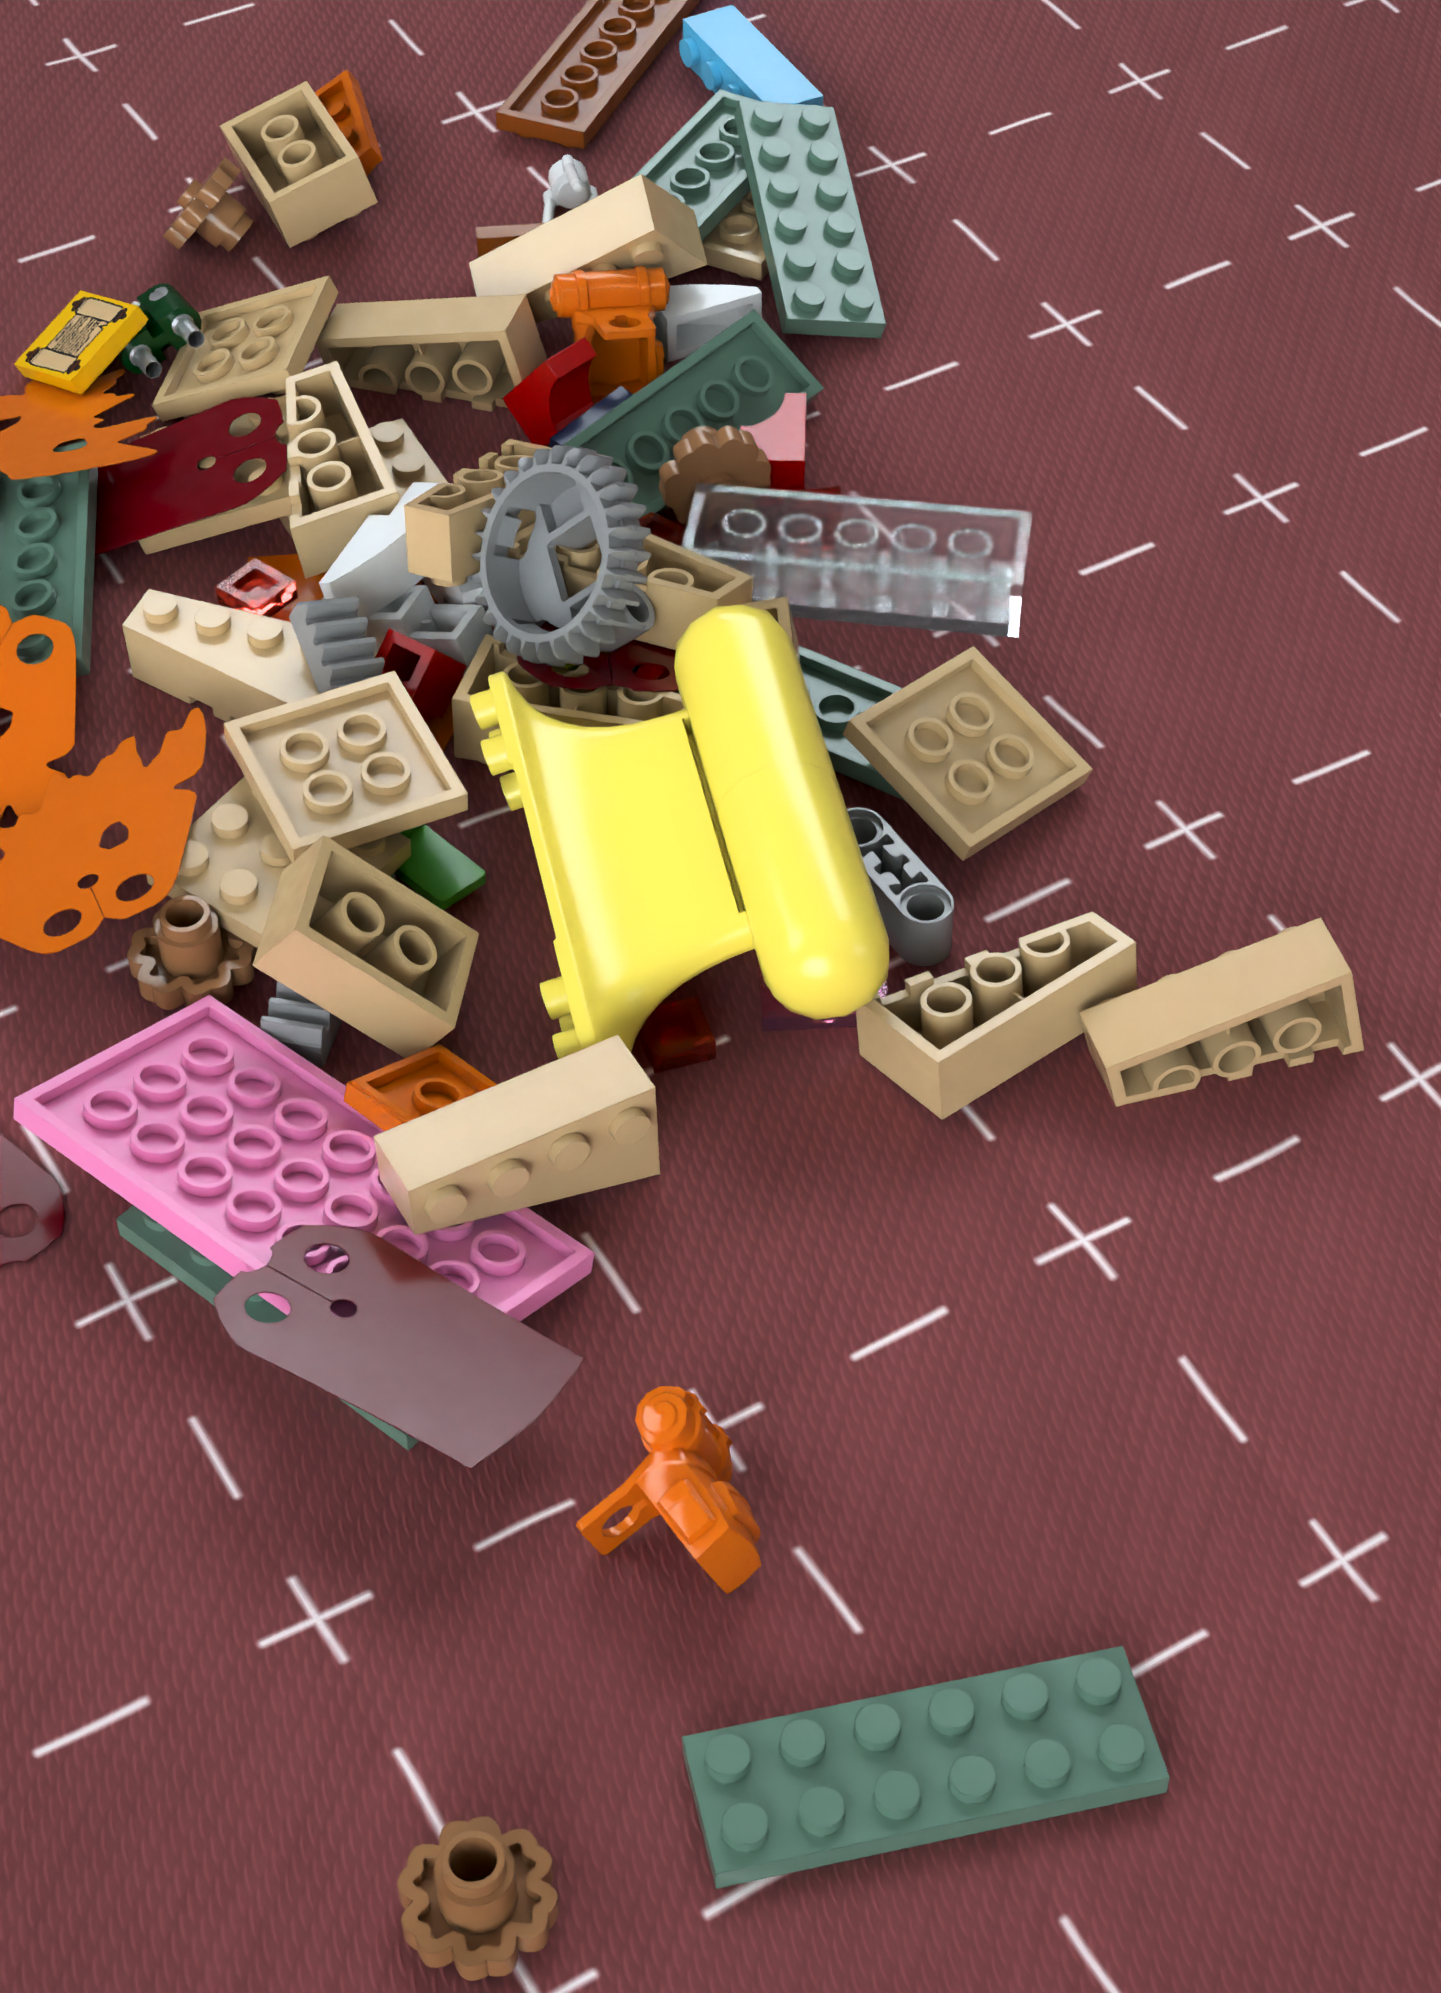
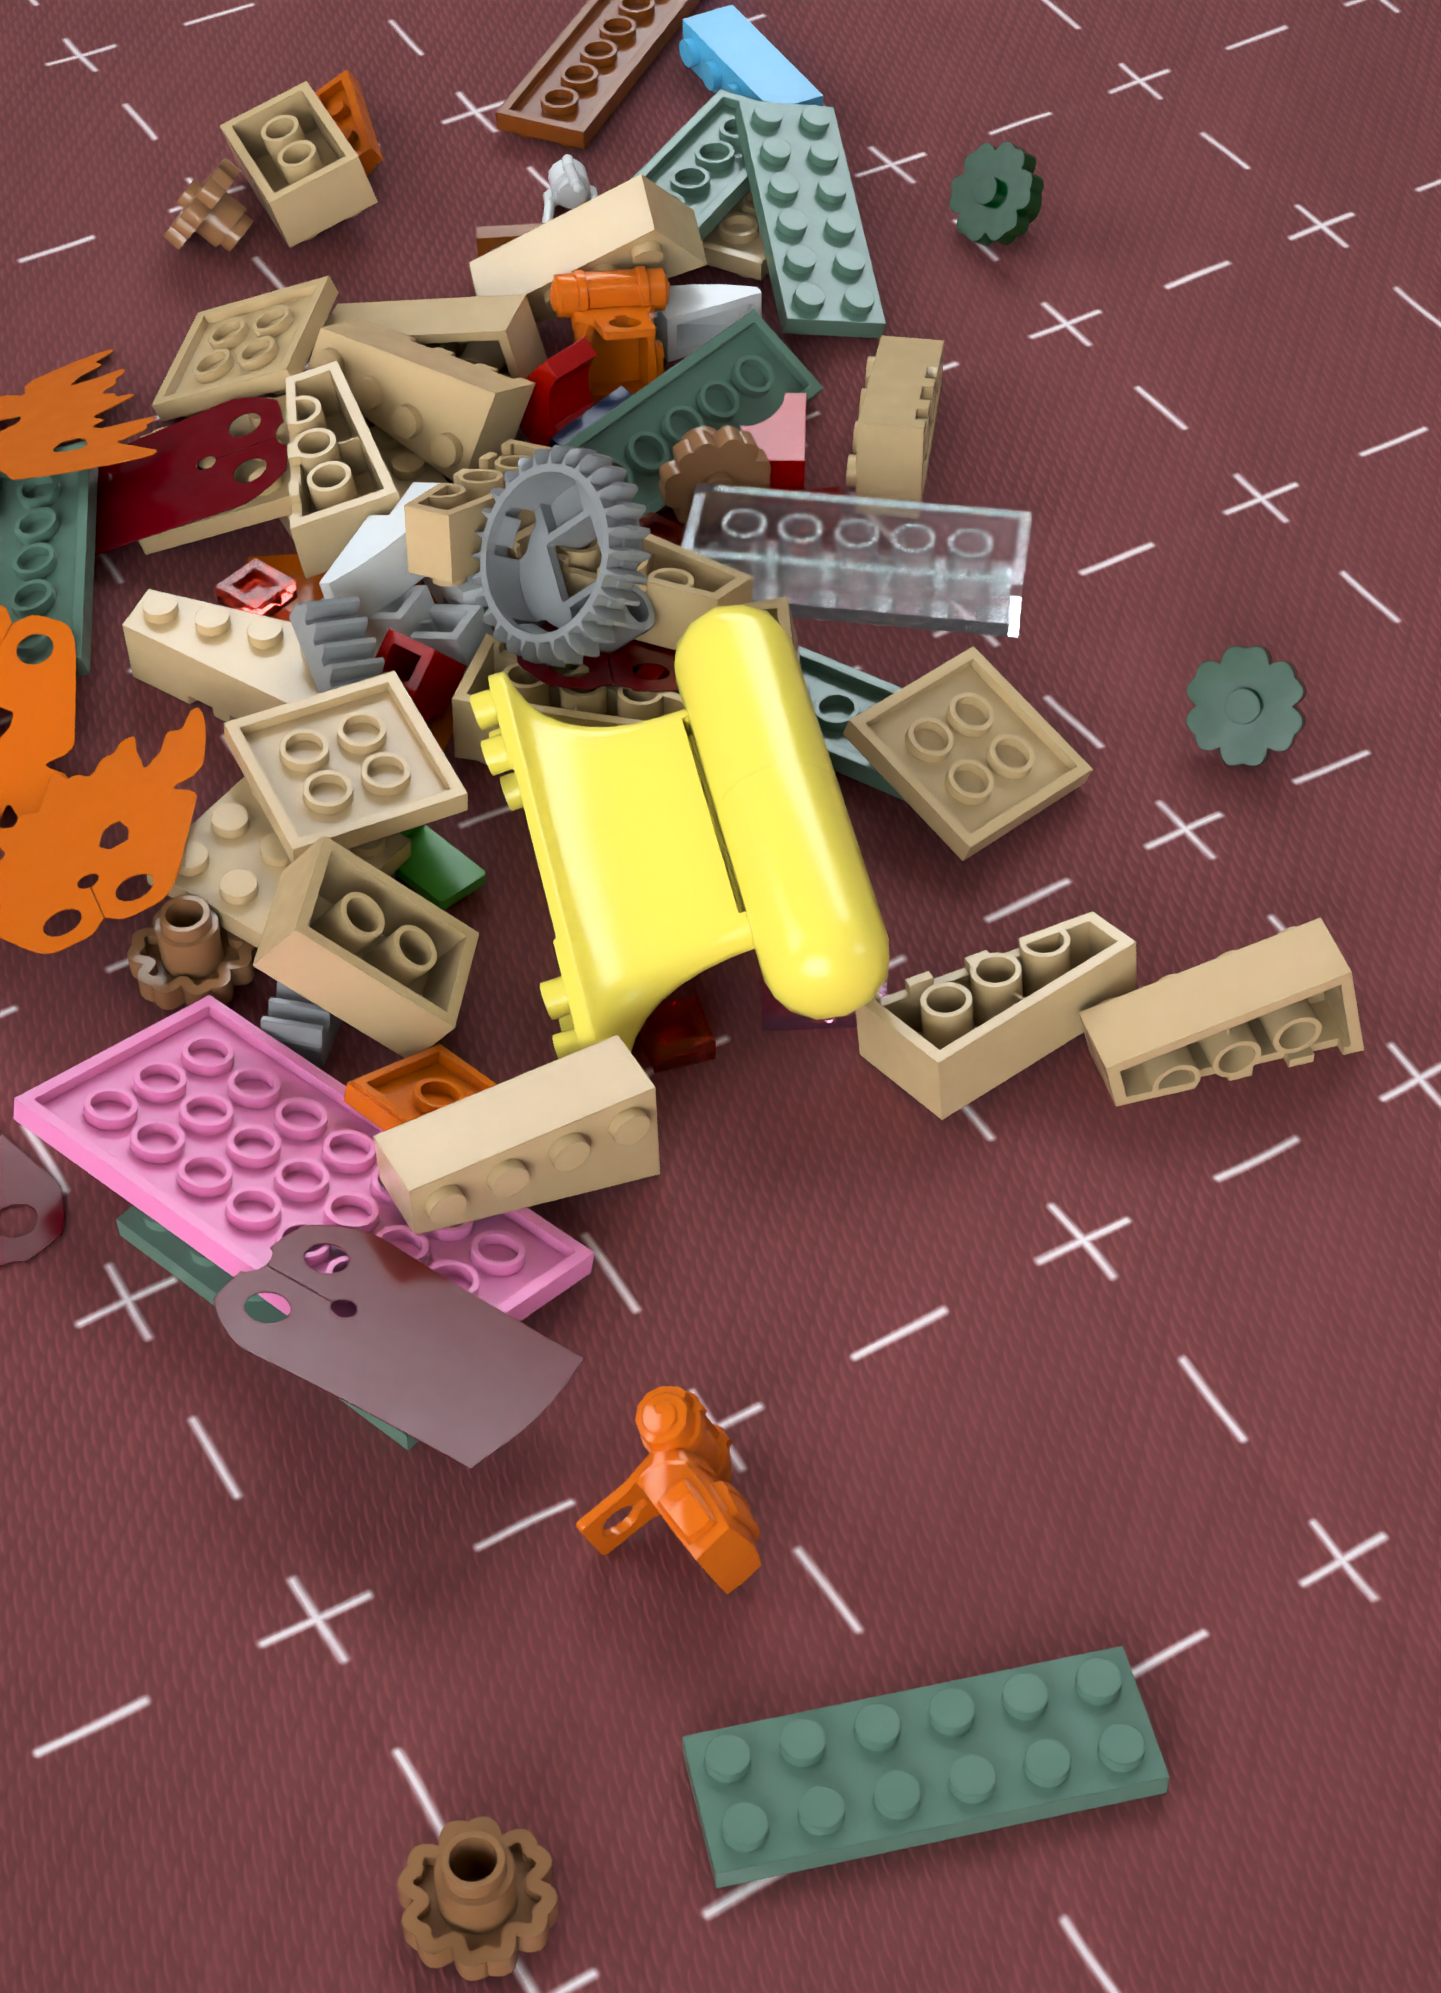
(81, 342): tile -> none
(169, 322): dark green piece -> none
(424, 394): none -> tan wedge
(896, 419): none -> tan wedge
(909, 896): light grey beam -> none
(996, 194): none -> dark green plant
(1246, 705): none -> plant

